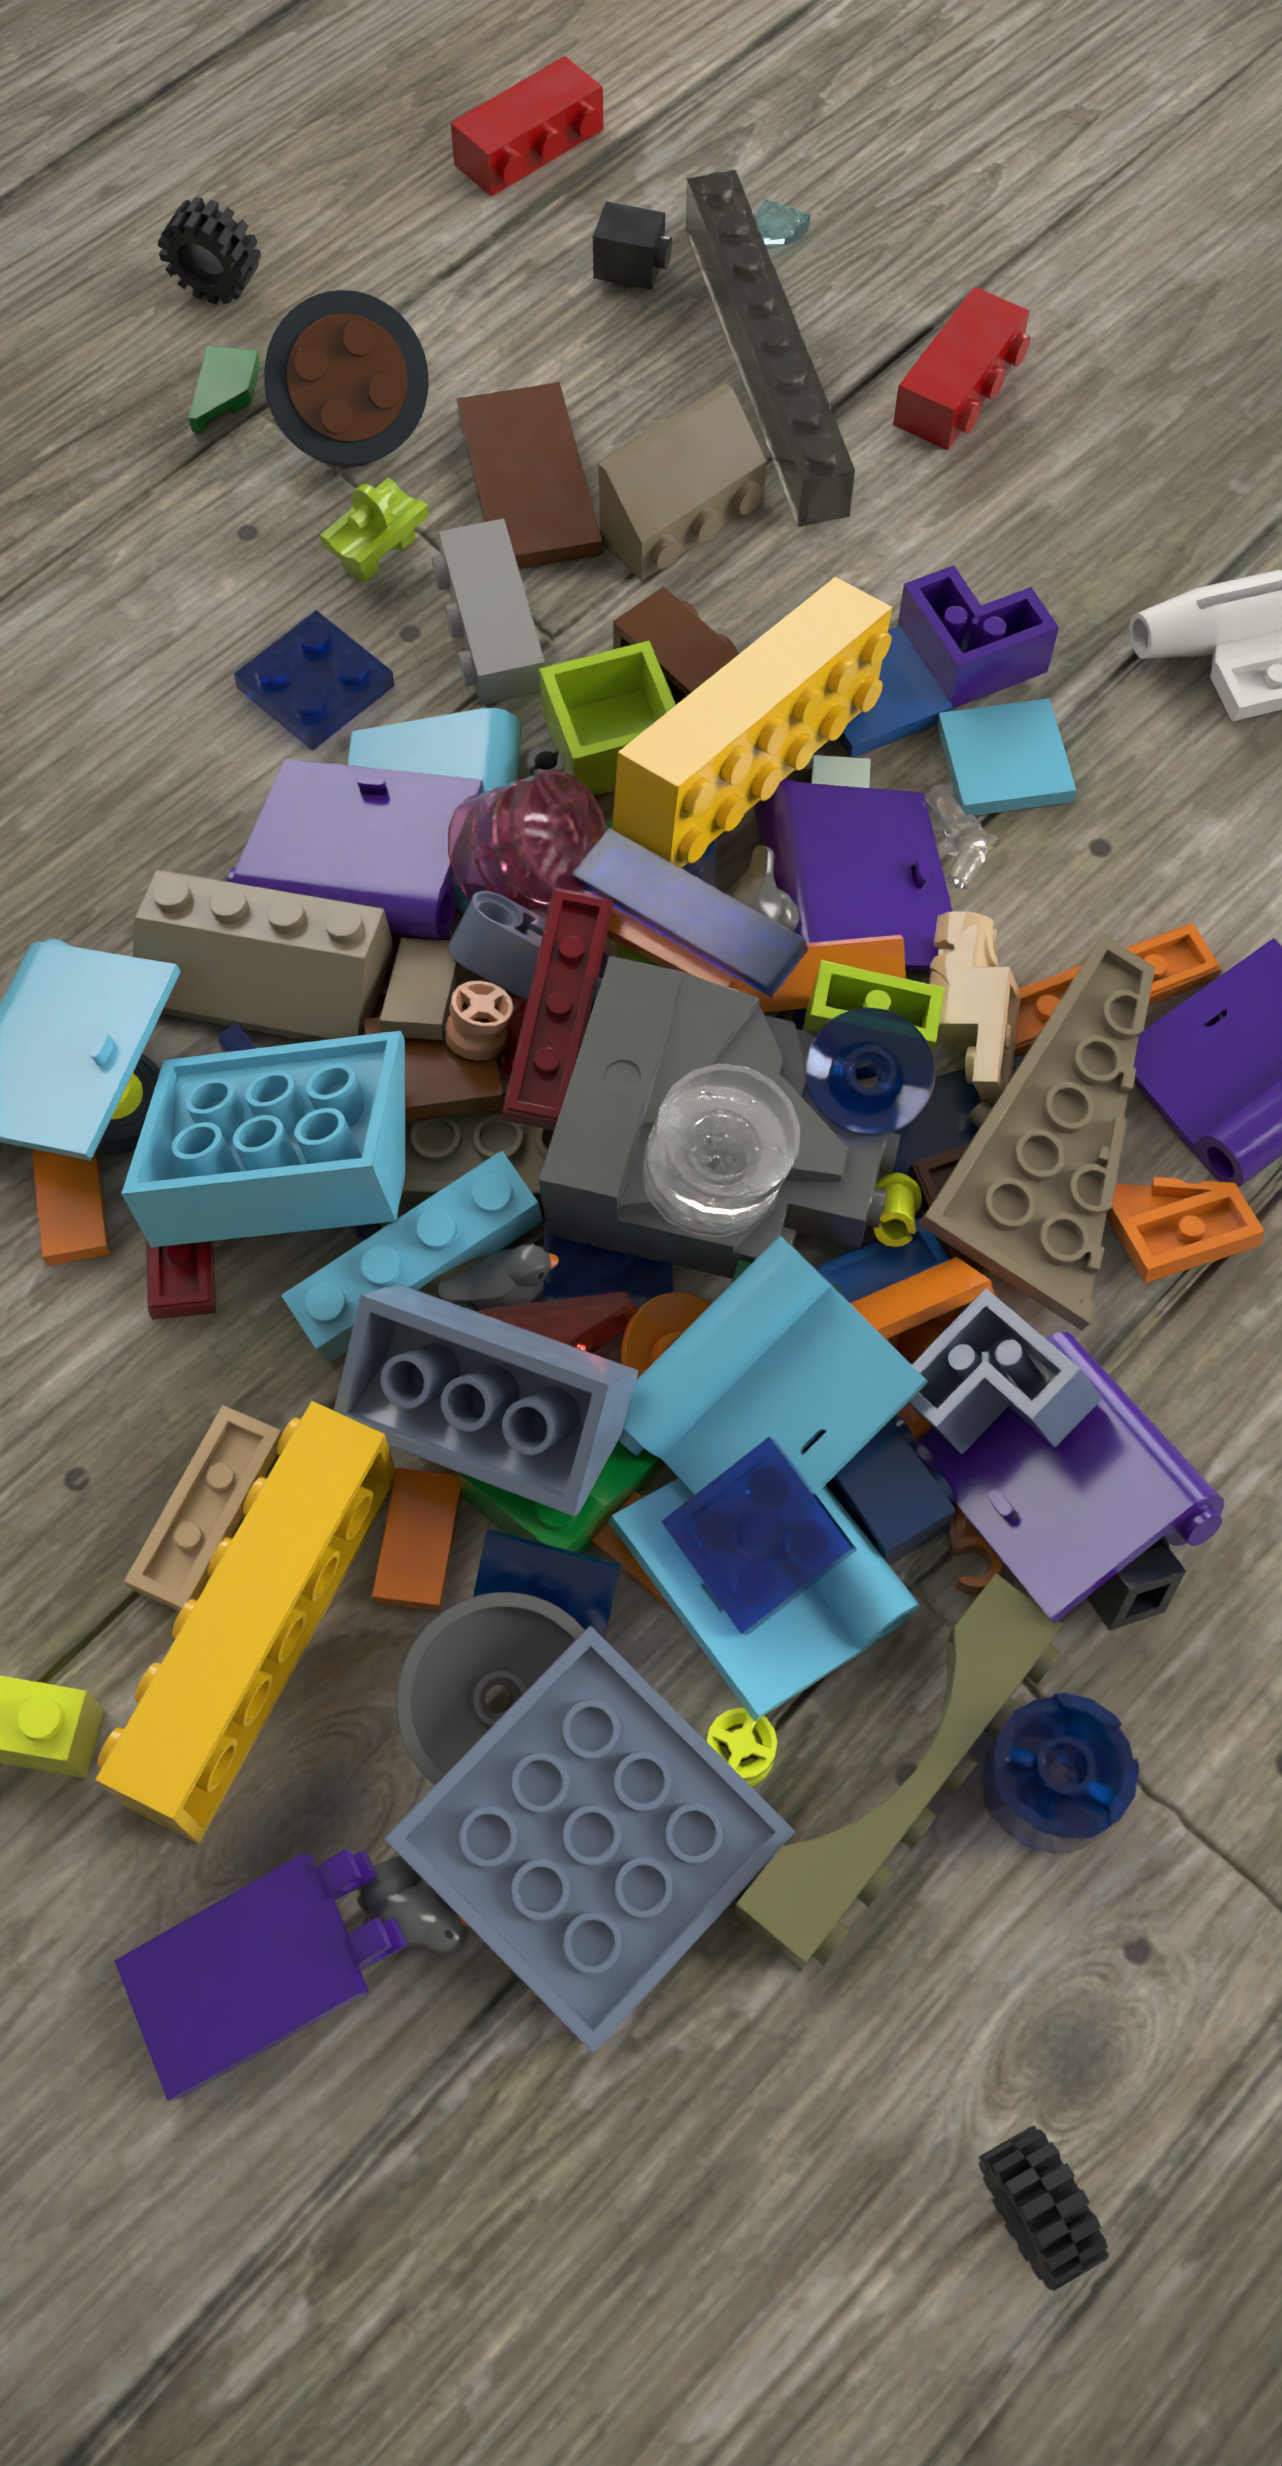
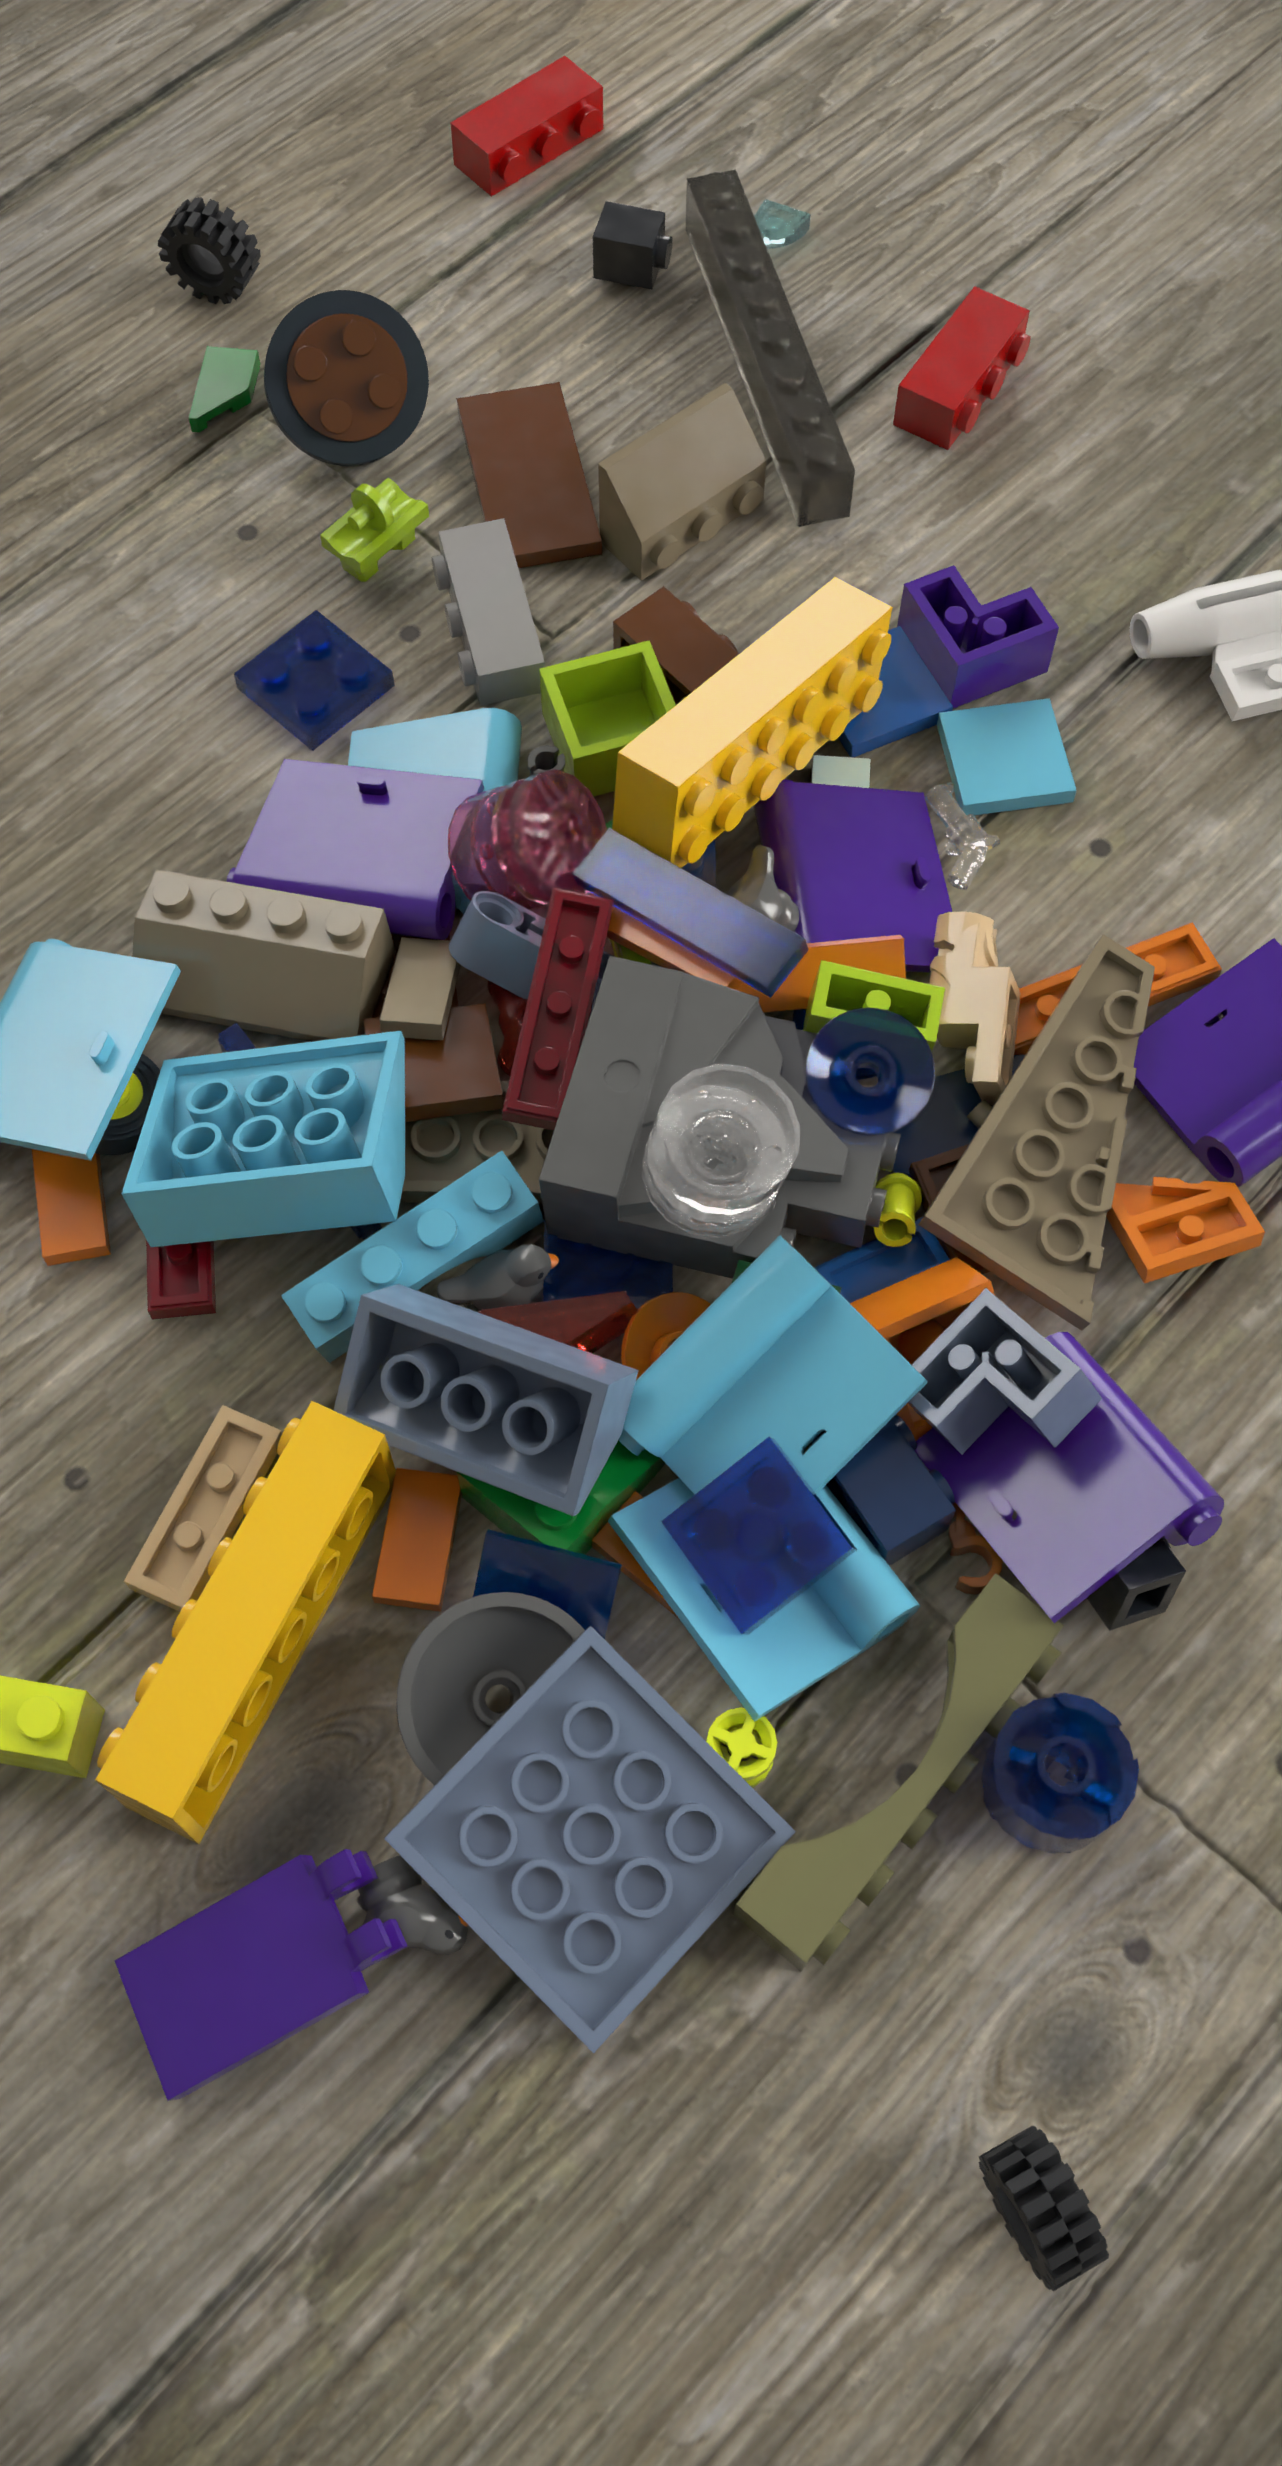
(478, 1020): nougat wheel -> none

